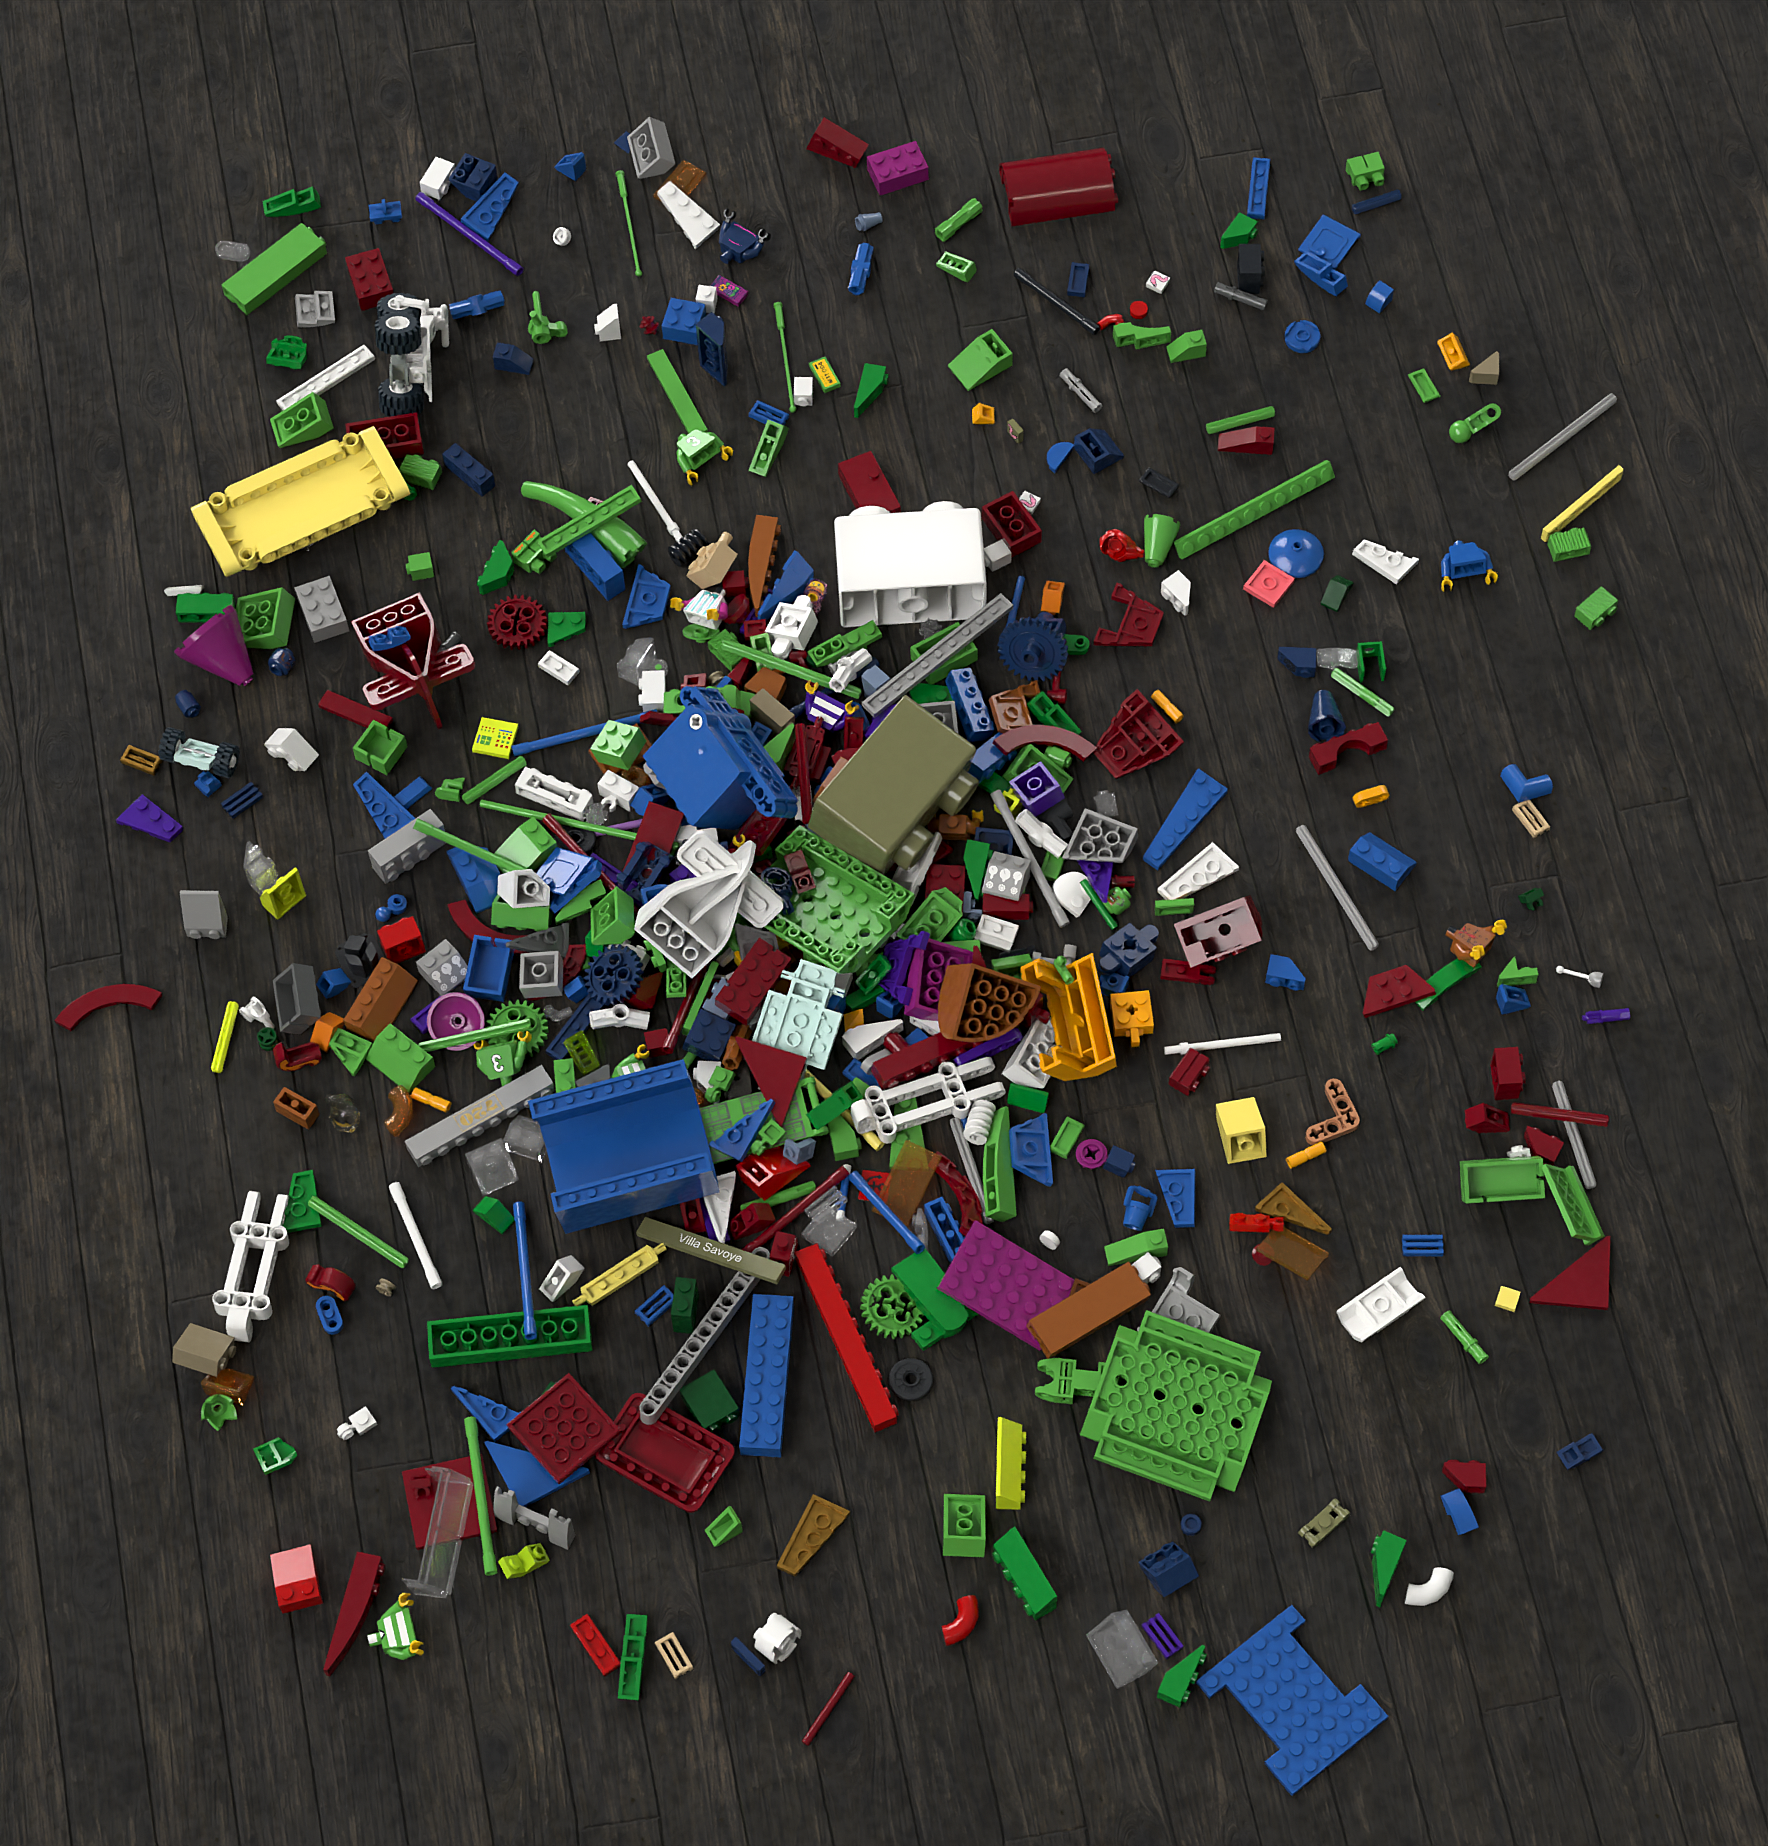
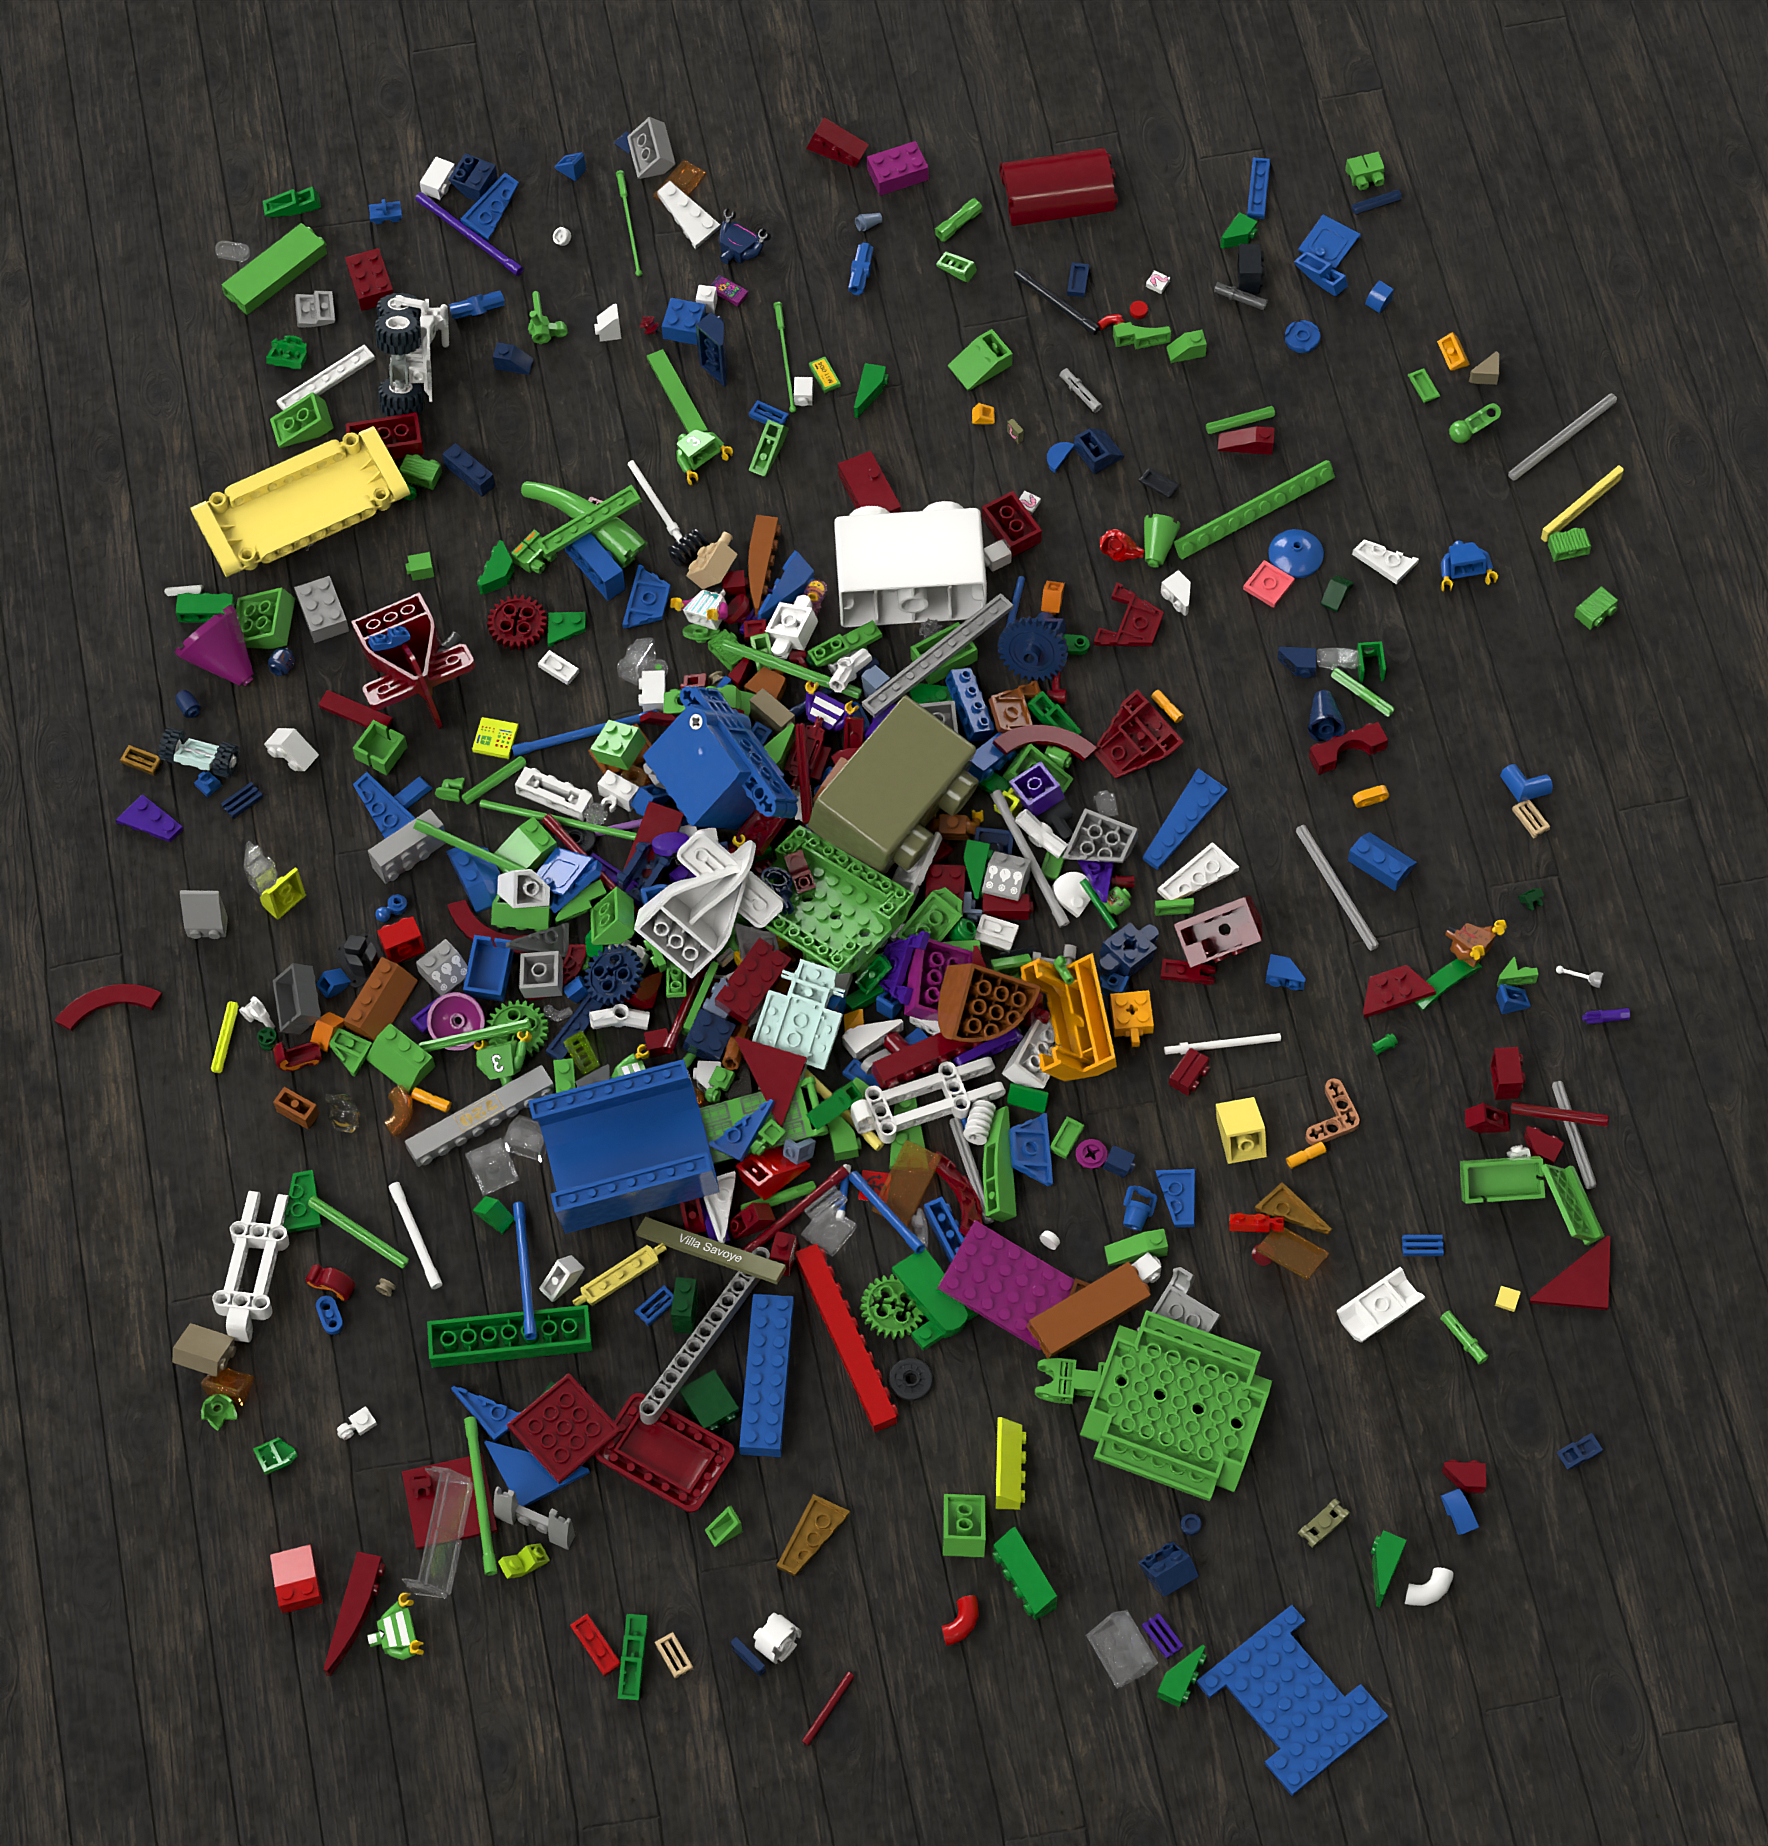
(668, 843): none -> dark purple tile

